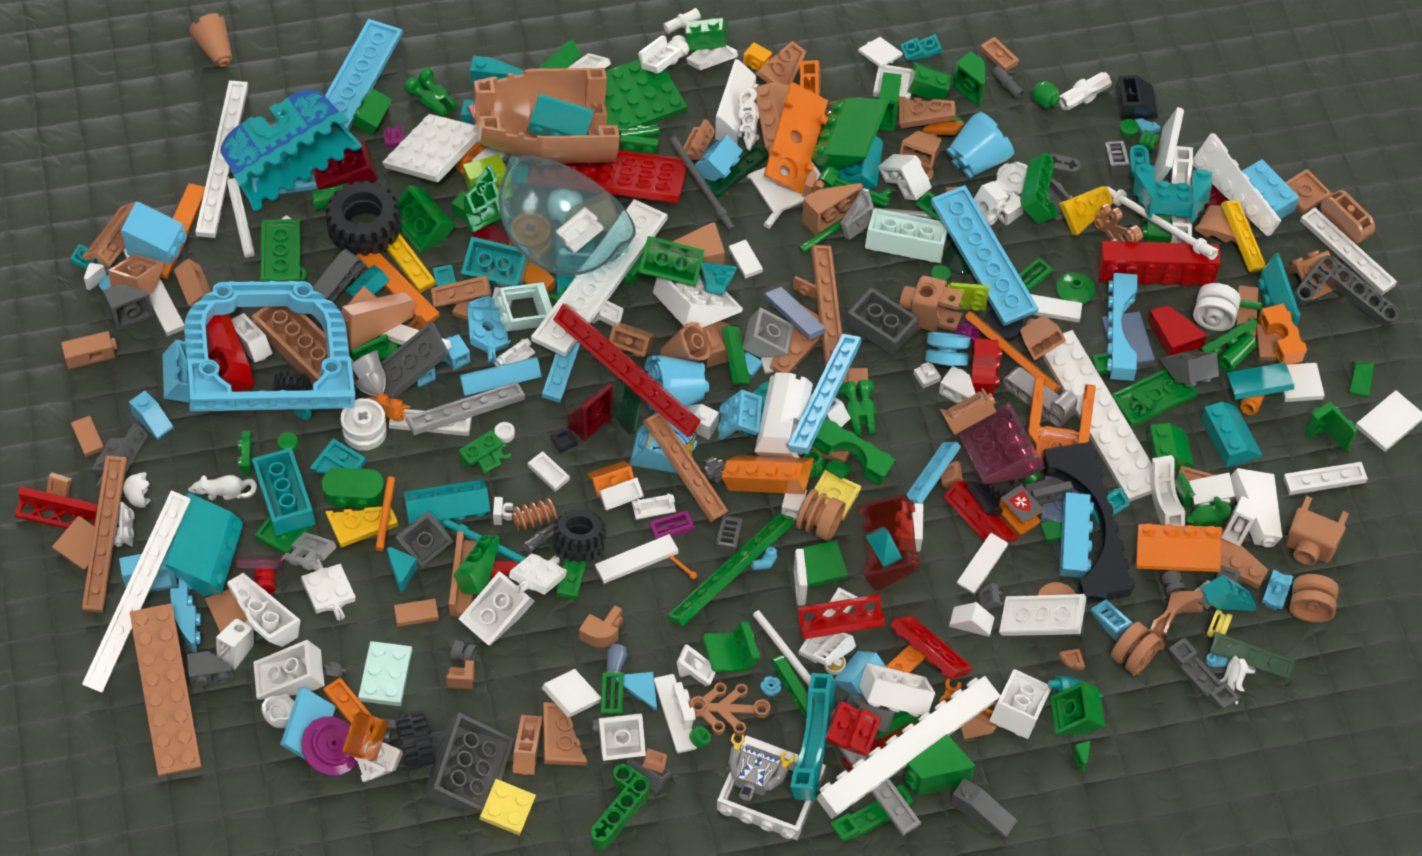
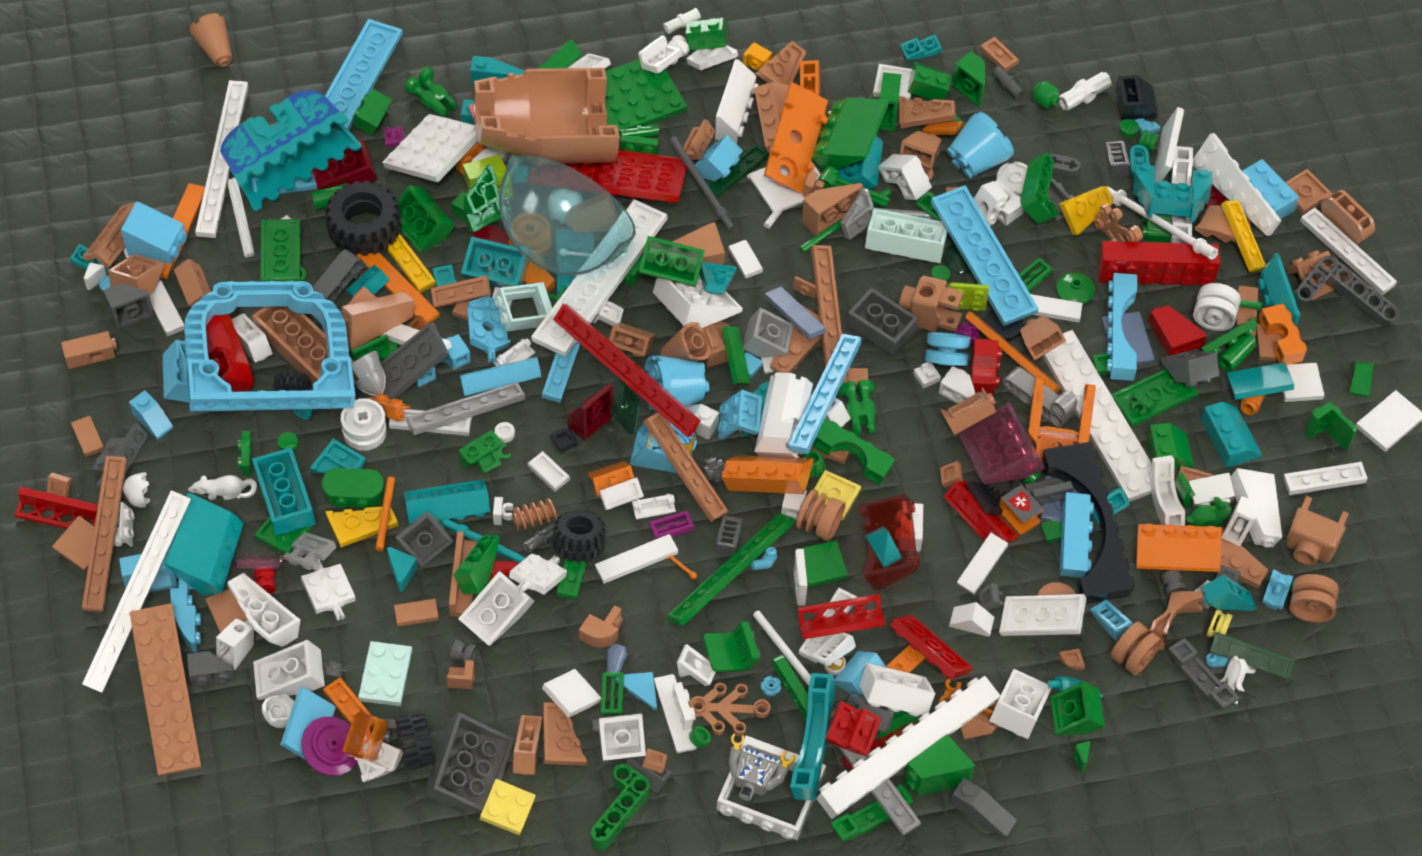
(558, 118): teal slope -> none
(579, 230): white hinge -> none
(749, 114): white animal -> none
(839, 468): green tile -> none
(880, 52): white piece -> none
(933, 471): medium azure tile -> none

